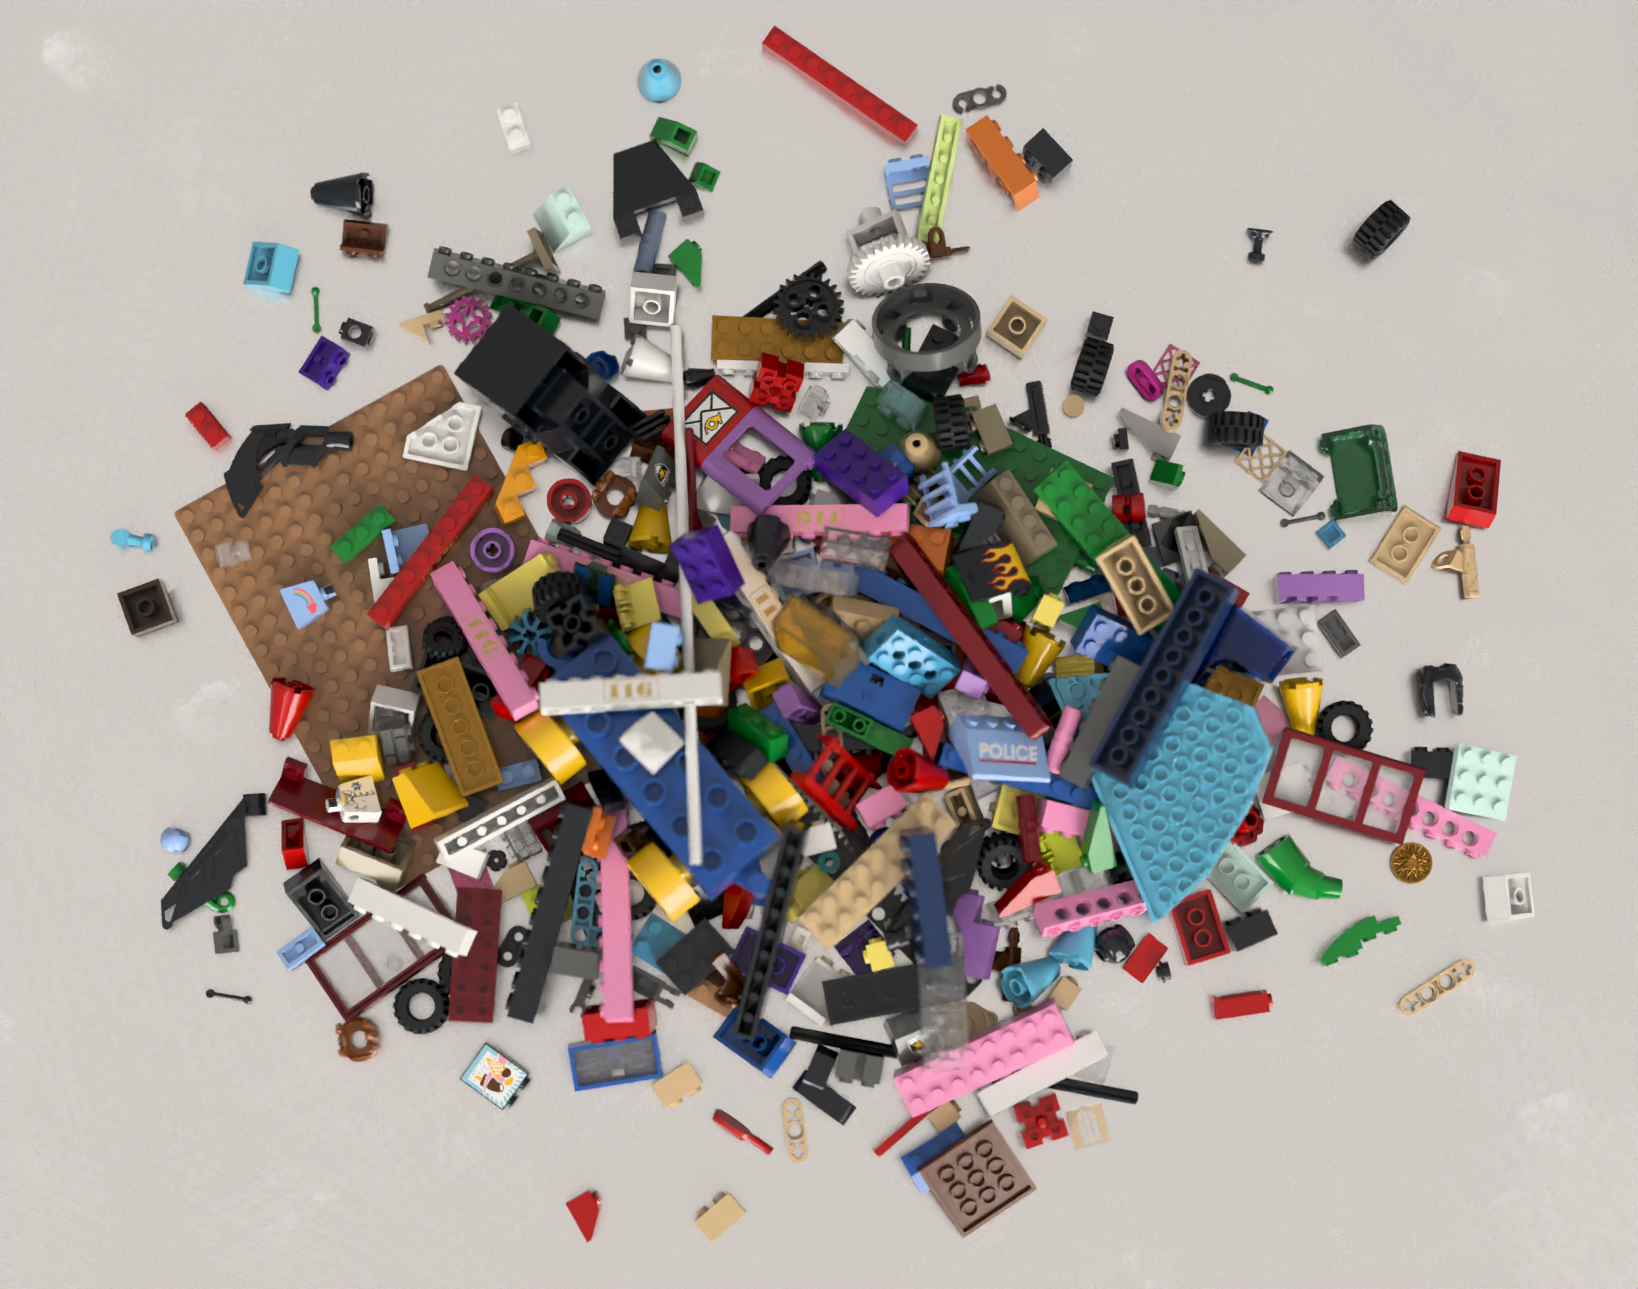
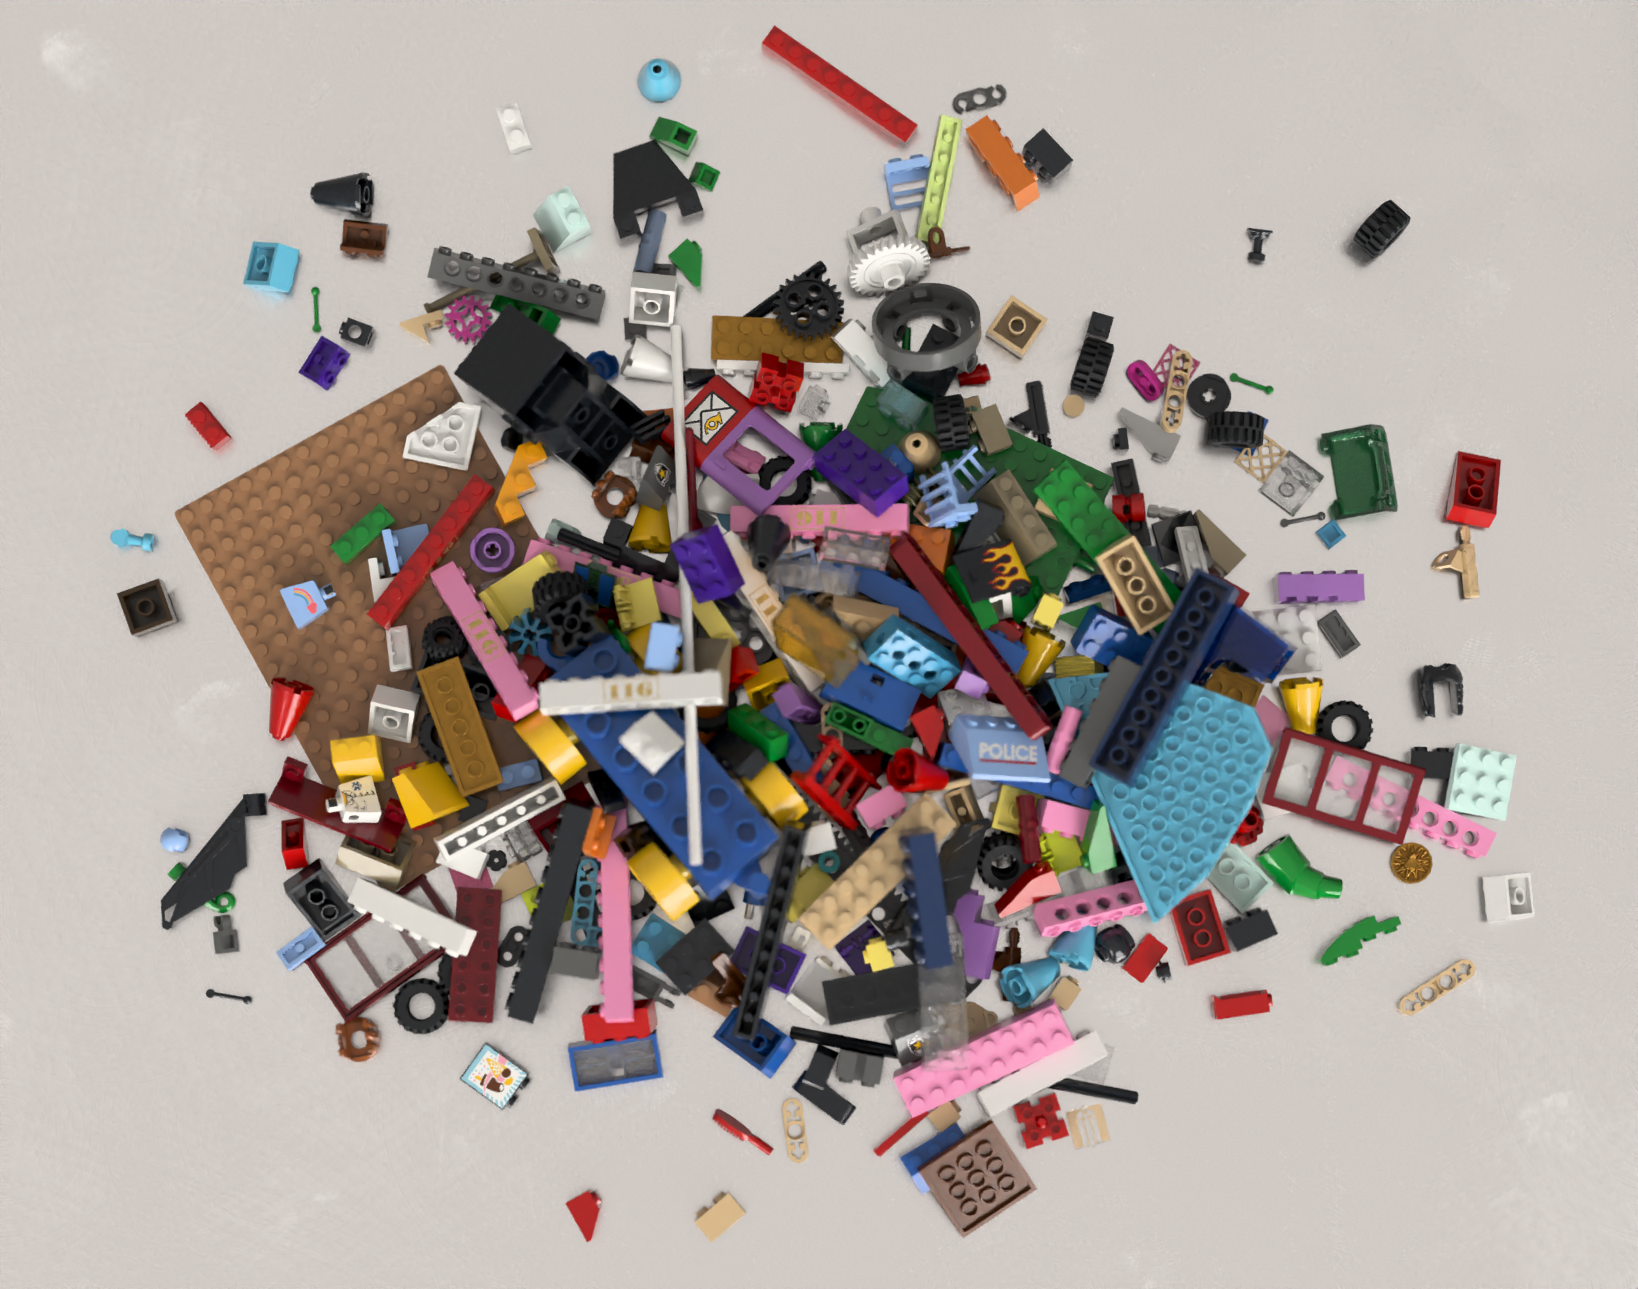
(233, 553): clear piece -> none
(244, 478): black piece -> none
(395, 738): dark grey brick -> none
(571, 513): red brick -> none
(585, 991): dark grey plate -> none
(677, 1084): tan brick -> none
(735, 906): red slope -> none
(1167, 474): green slope -> none
(1405, 544): tan tile -> none

